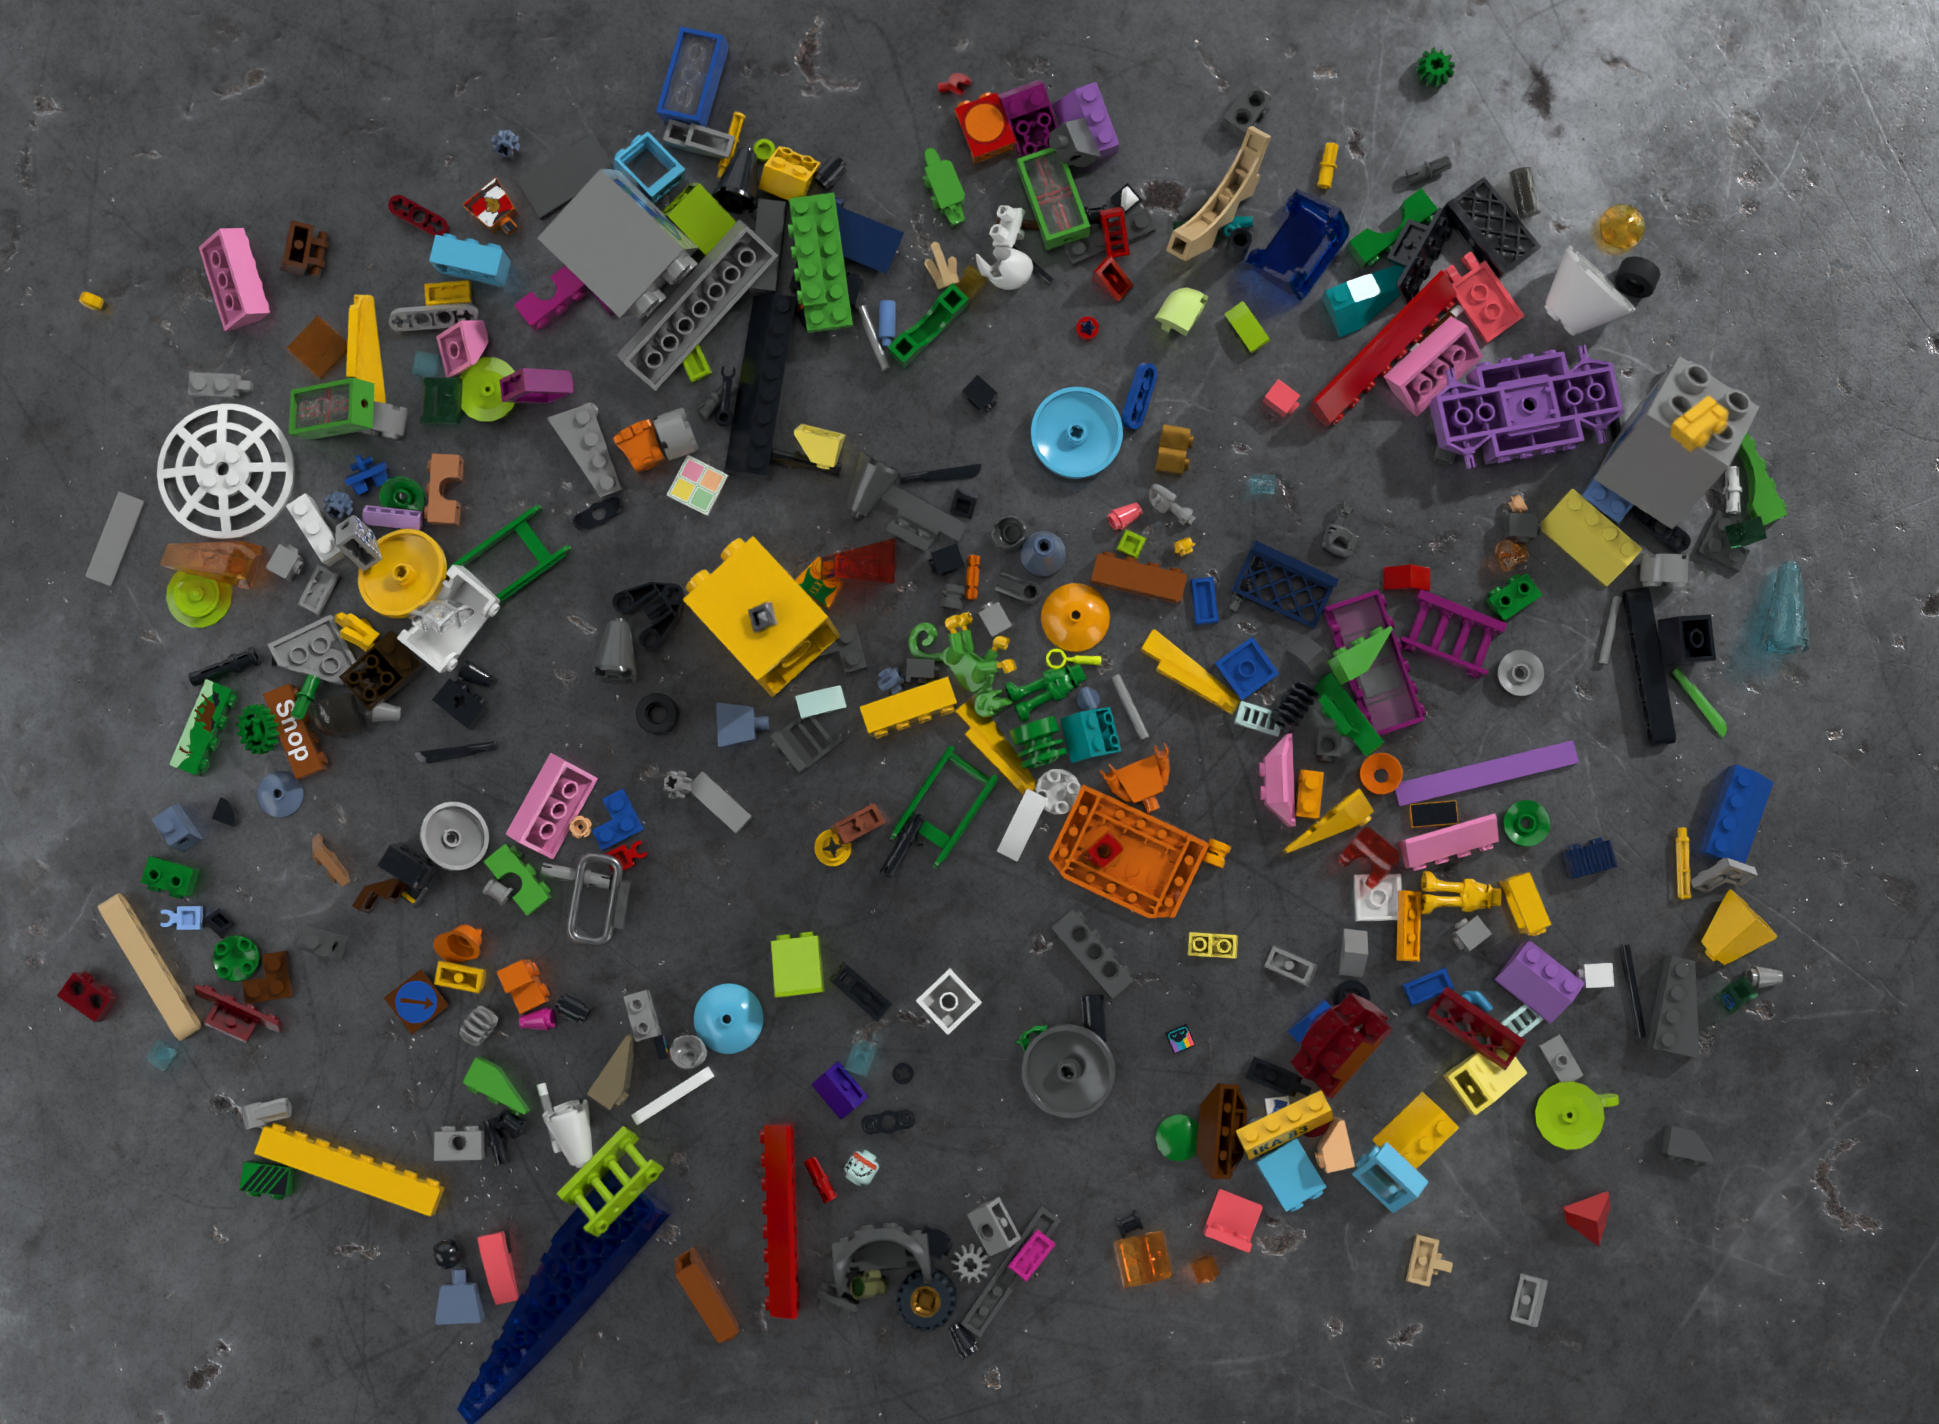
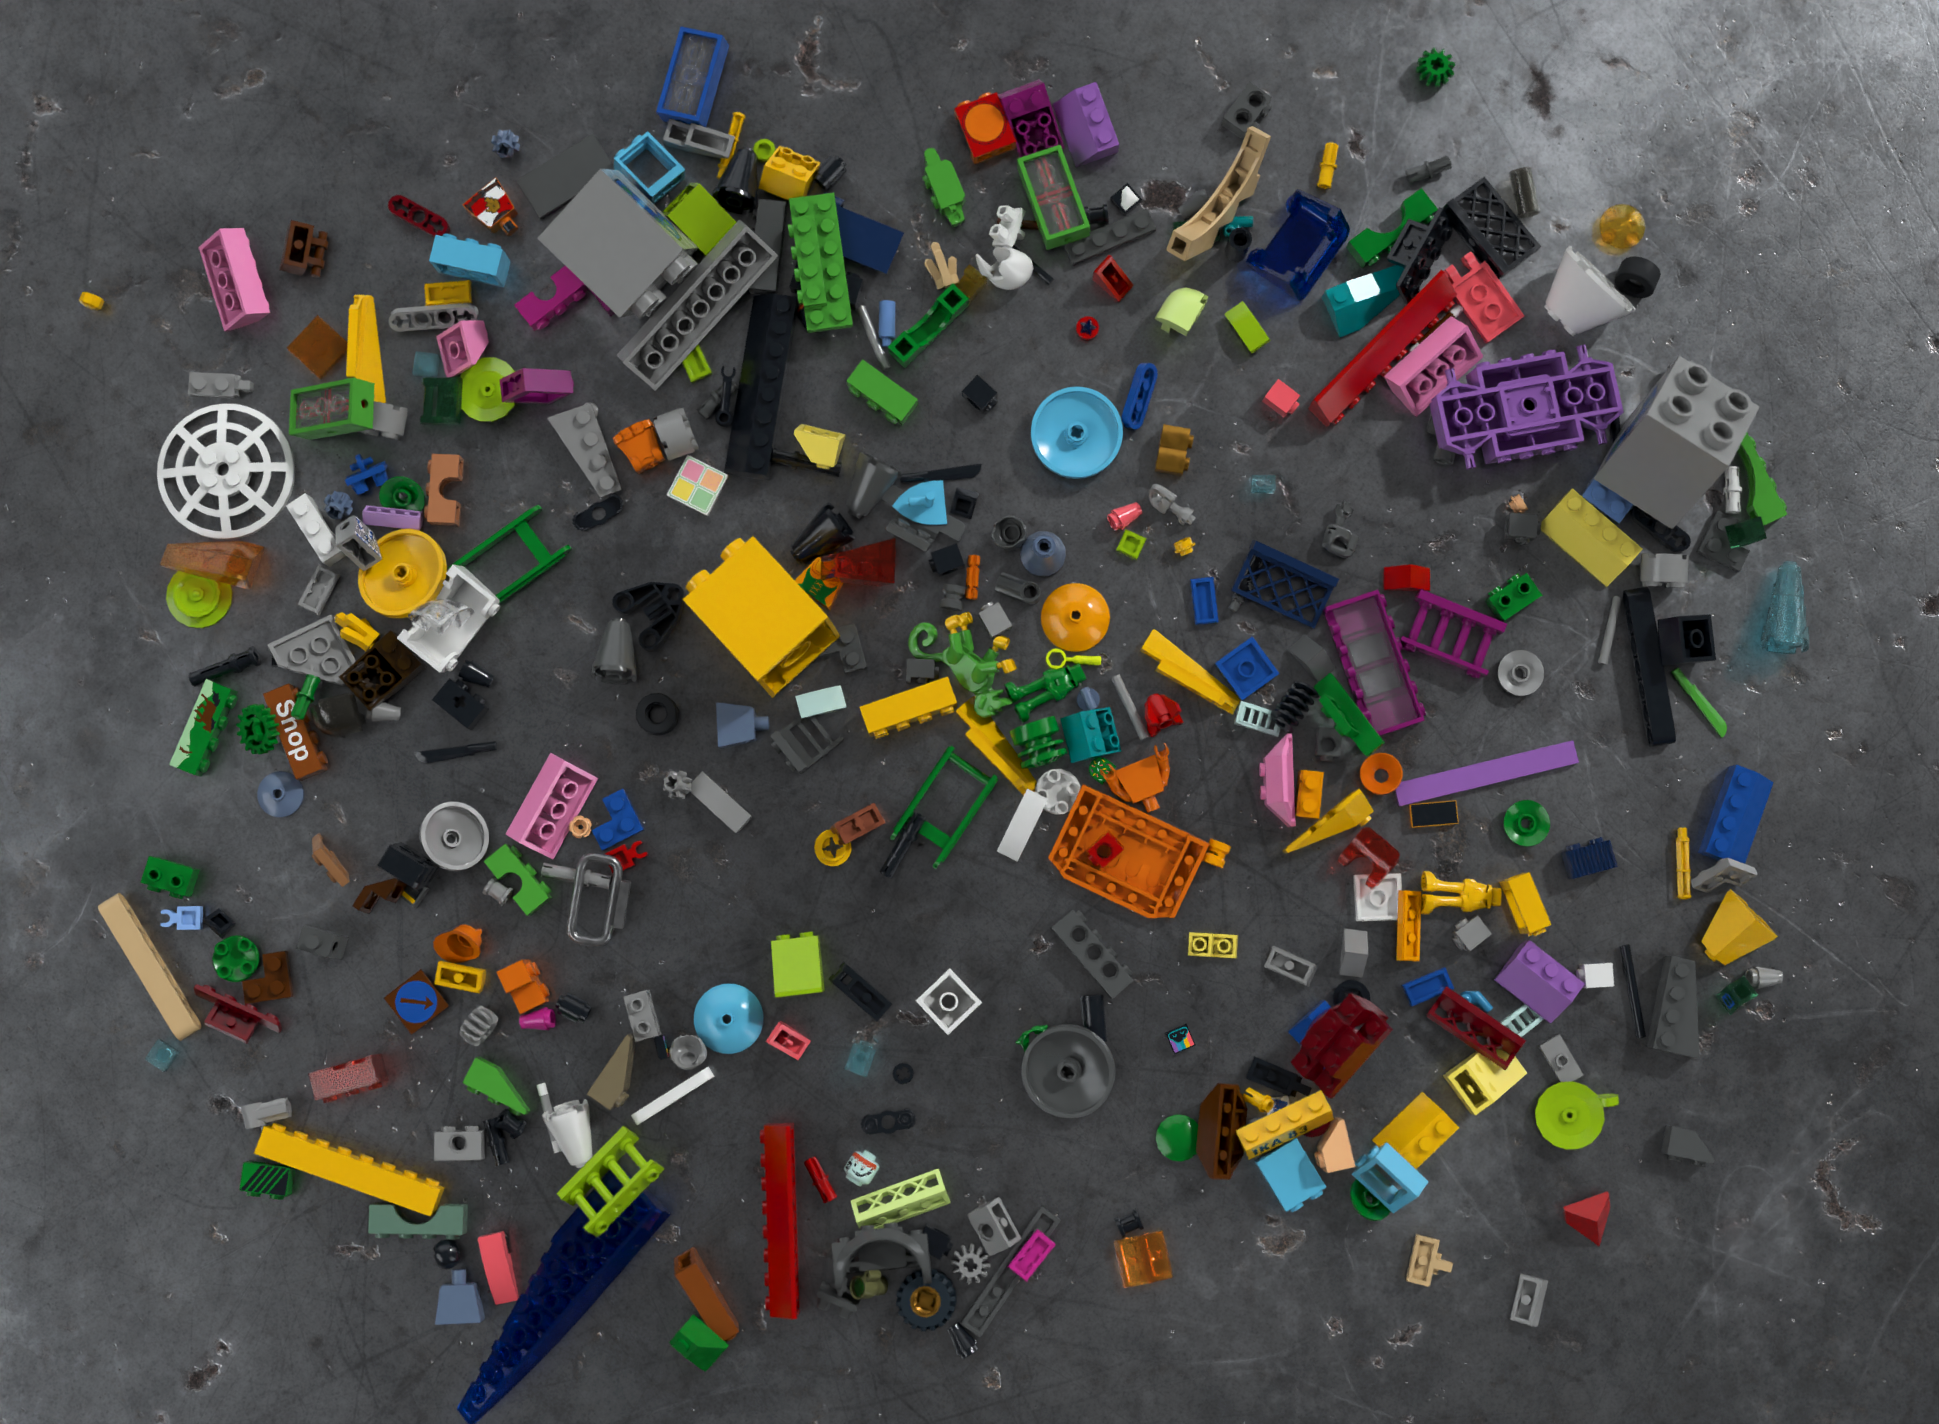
(86, 1000): dark red brick -> none
(114, 539): light grey slope -> none
(175, 827): sand blue torso -> none
(225, 813): black tile -> none
(286, 562): light grey brick -> none
(348, 1078): none -> clear red wedge
(389, 1219): none -> sand green arch
(698, 1343): none -> green slope
(762, 617): black tile -> none
(788, 1040): none -> coral slope
(822, 535): none -> black cone
(839, 1090): dark purple panel -> none
(881, 393): none -> bright green brick
(891, 681): sand blue gear -> none
(901, 1206): none -> yellowish green fence
(923, 503): none -> medium azure shield
(954, 84): red piece -> none
(1074, 143): dark grey torso -> none
(1095, 767): none -> green tile
(1110, 213): red slope -> none
(1139, 578): dark orange brick -> none
(1161, 713): none -> red brick
(1204, 1269): clear orange brick -> none
(1232, 1220): coral bracket -> none
(1258, 1100): none -> yellow pin
(1358, 659): bright green slope -> none
(1370, 1209): none -> green dish
(1449, 841): bright pink slope -> none
(1510, 554): clear orange piece -> none
(1699, 424): yellow brick -> none

